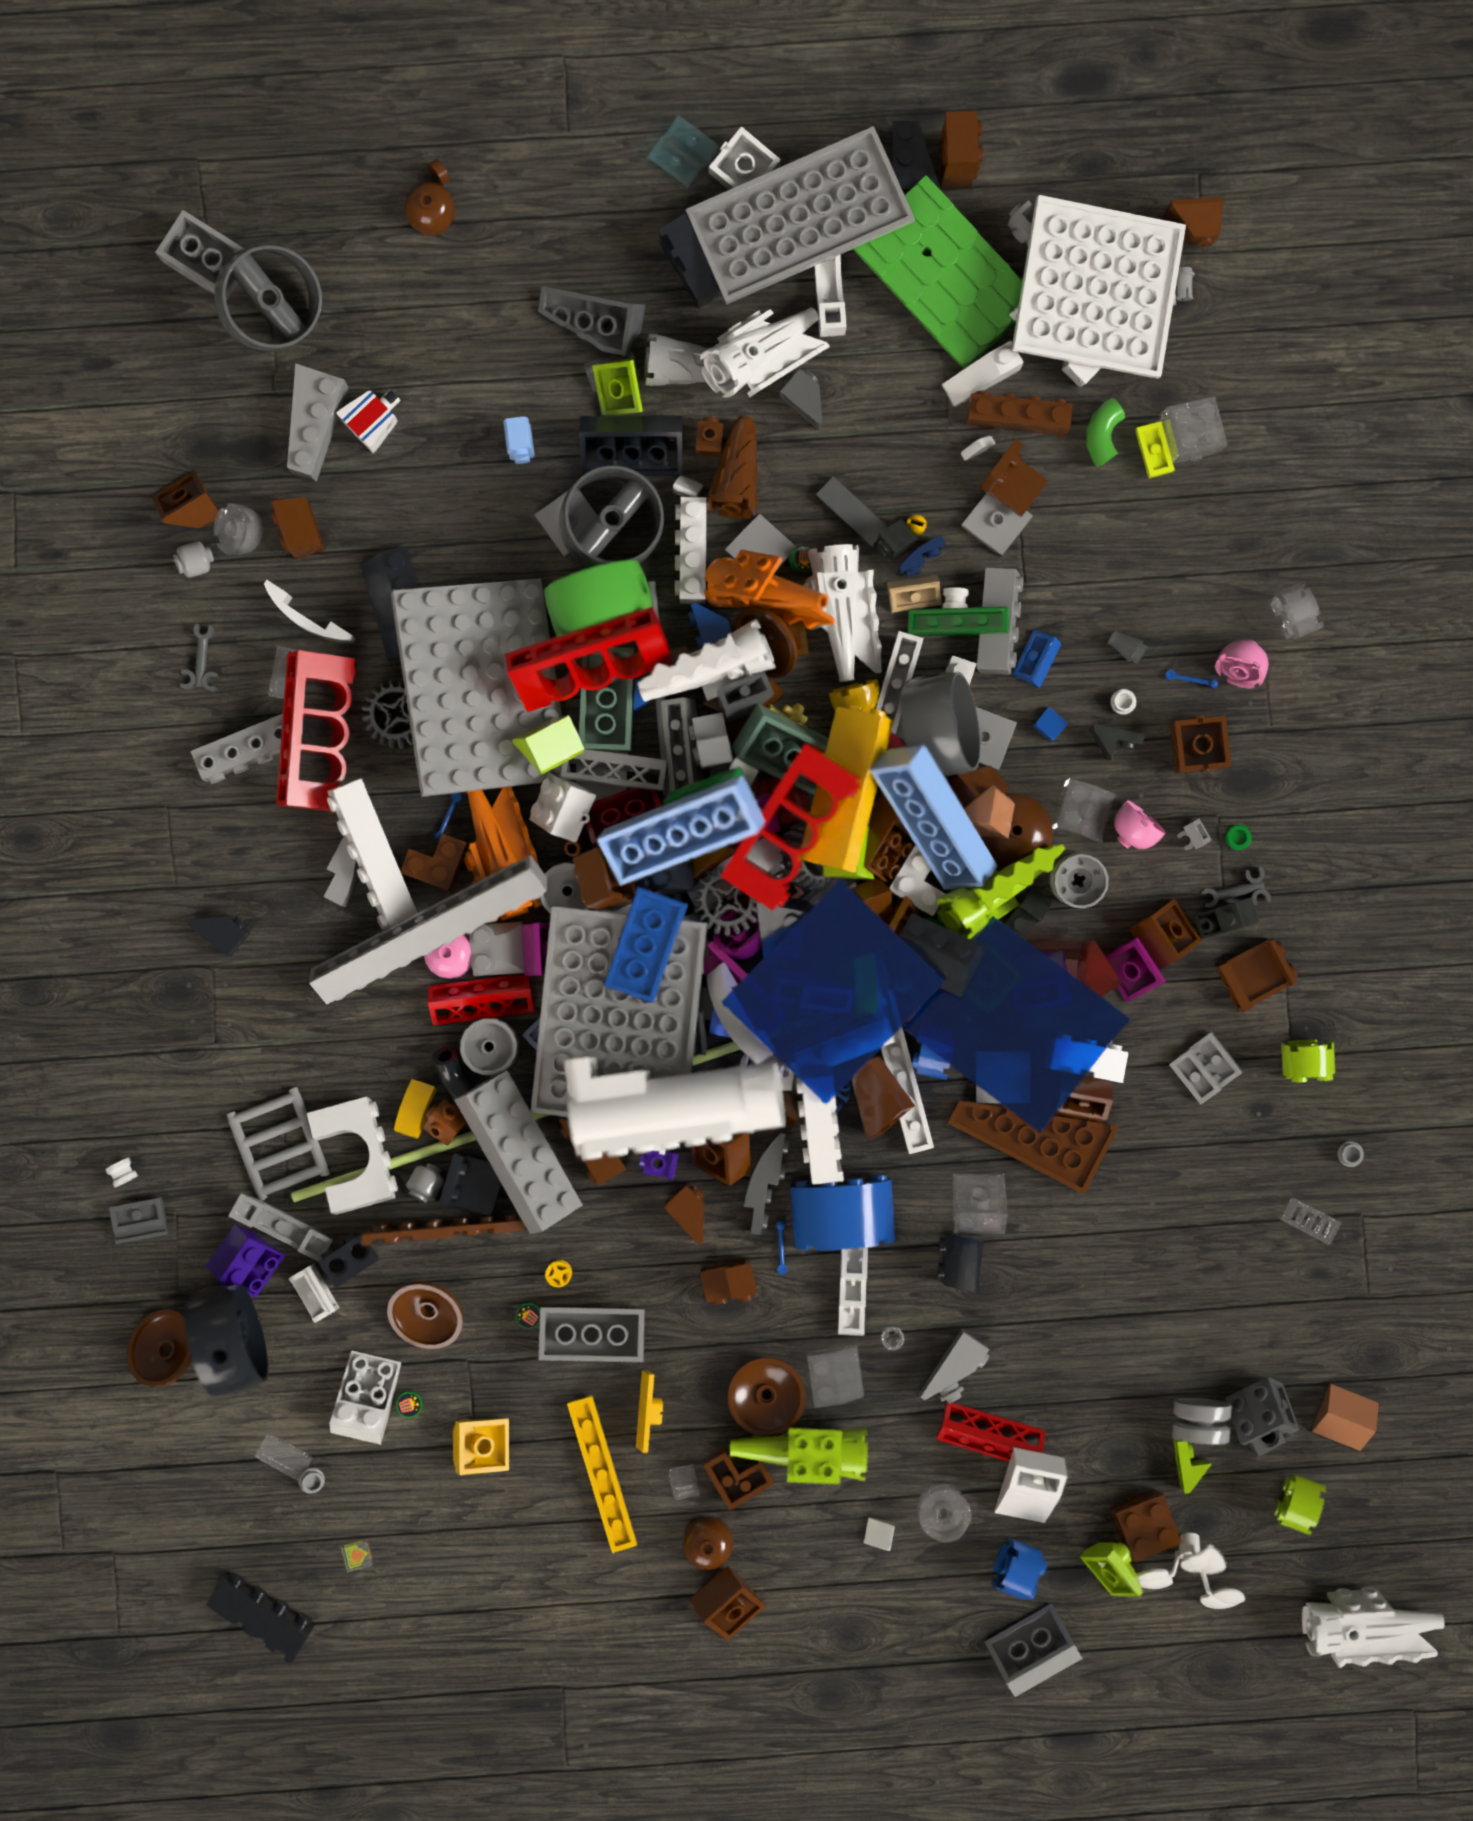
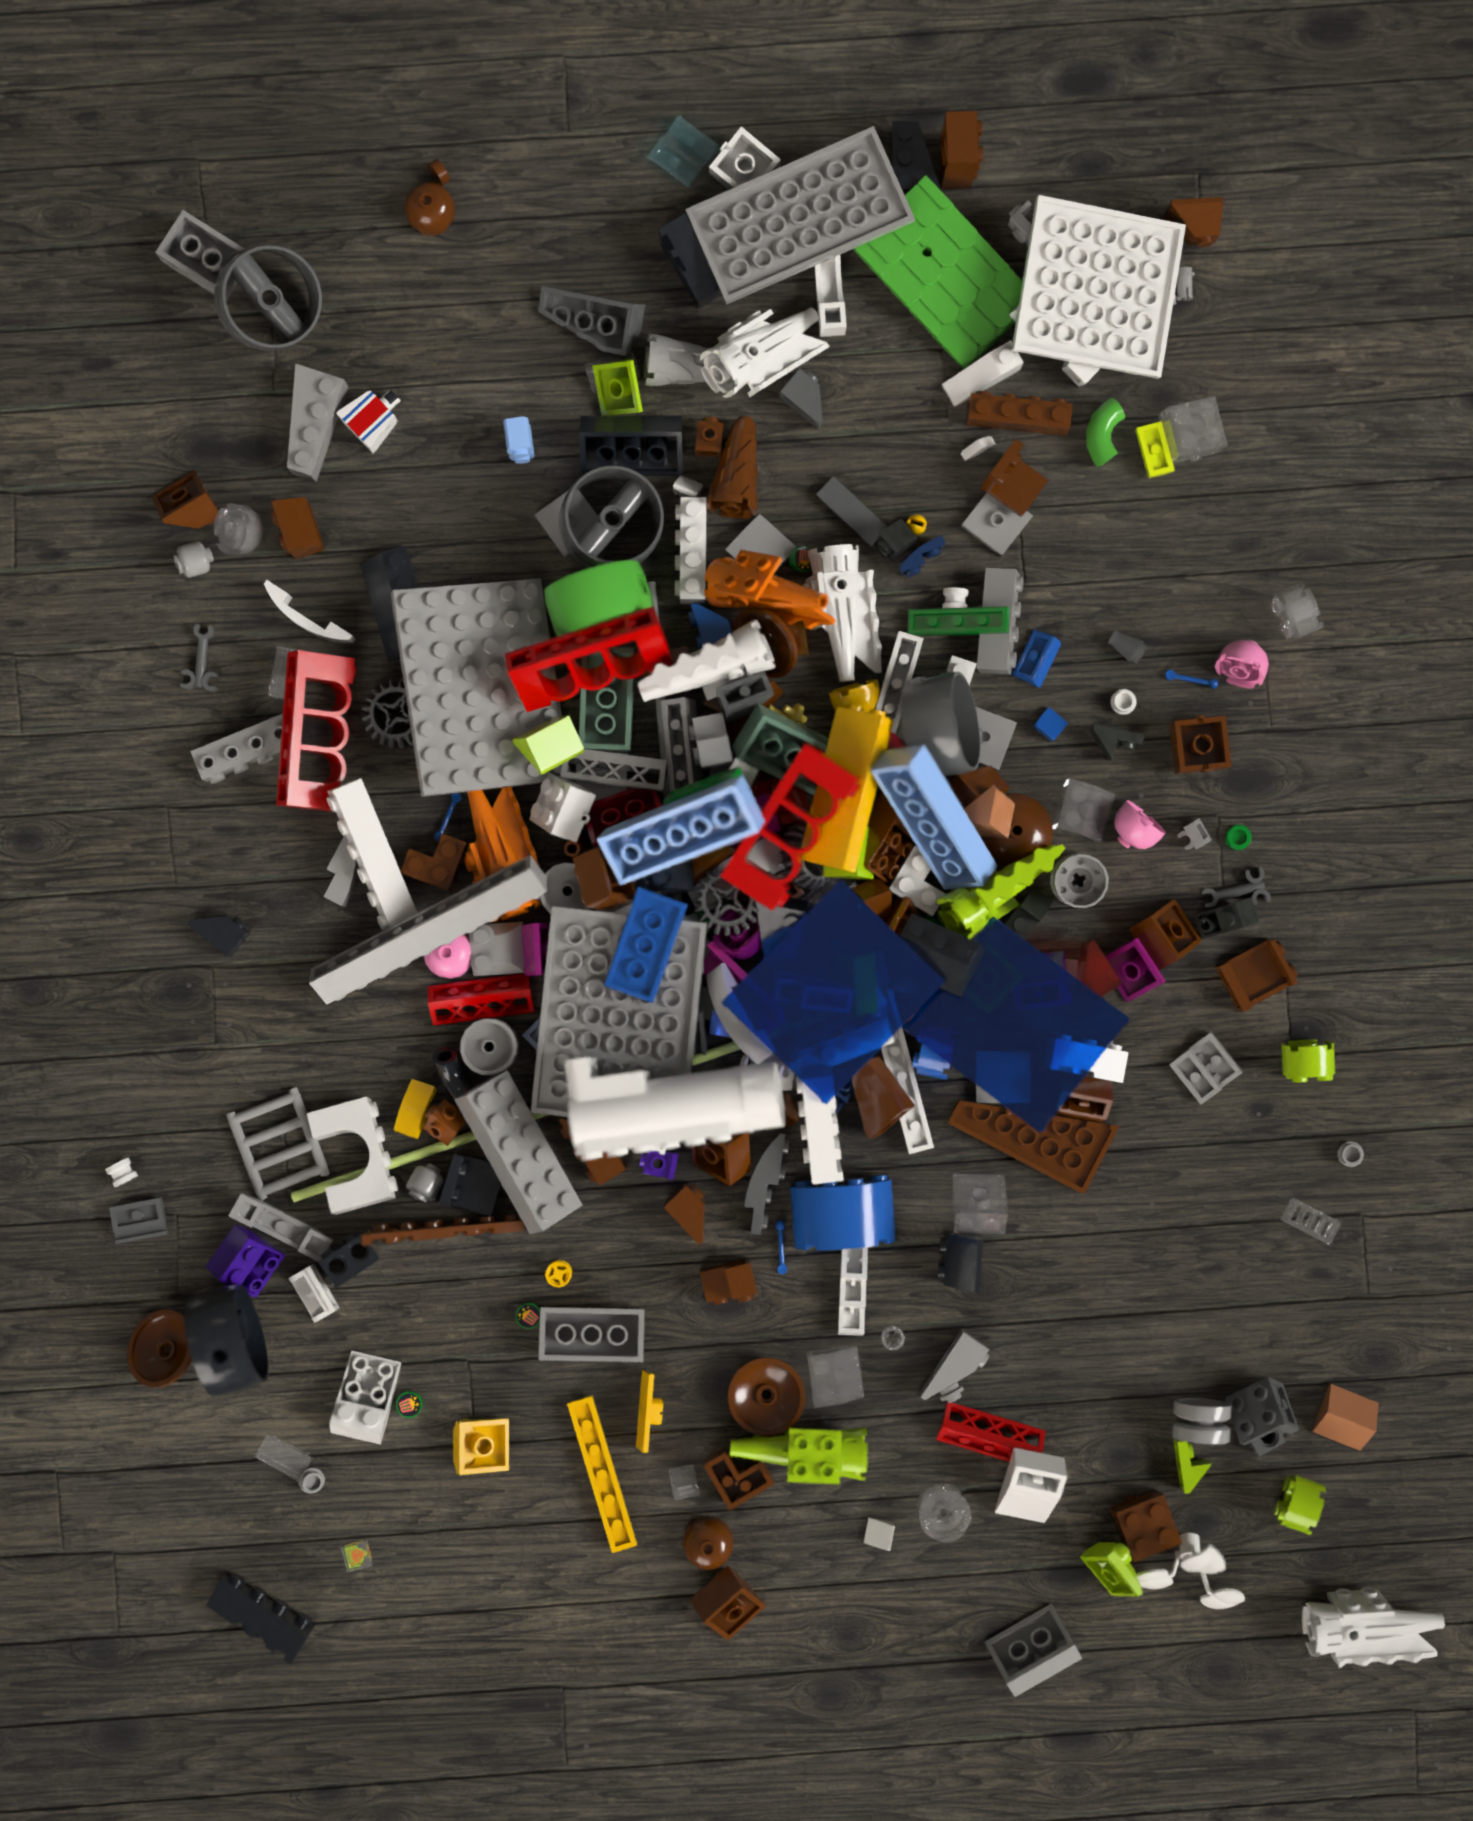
(425, 1315): reddish brown dish -> none
(638, 700): blue slope -> none
(914, 593): tan slope -> none
(1018, 1569): blue brick -> none

